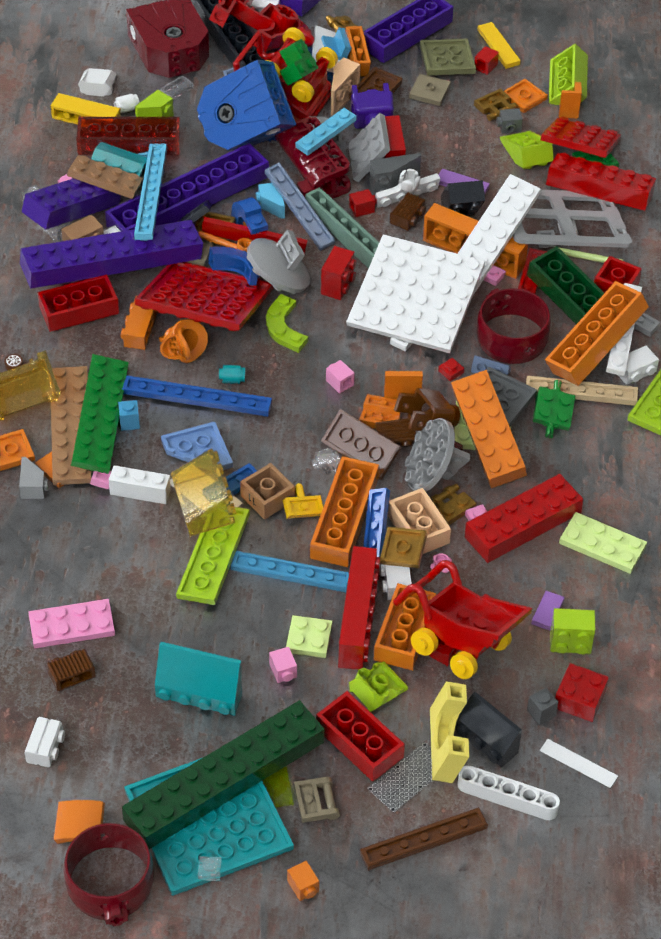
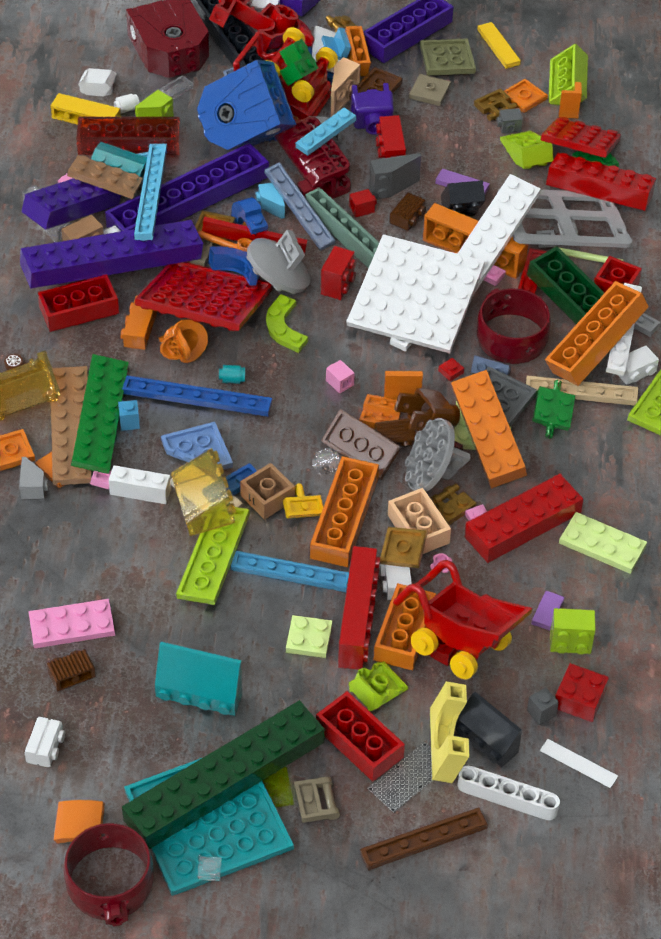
(198, 212): black tile -> none
(283, 664): bright pink brick -> none
(303, 881): orange brick -> none
(368, 145): light grey plate -> none
(376, 519): blue plate -> none
(410, 183): white plate -> none
(486, 60): red brick -> none

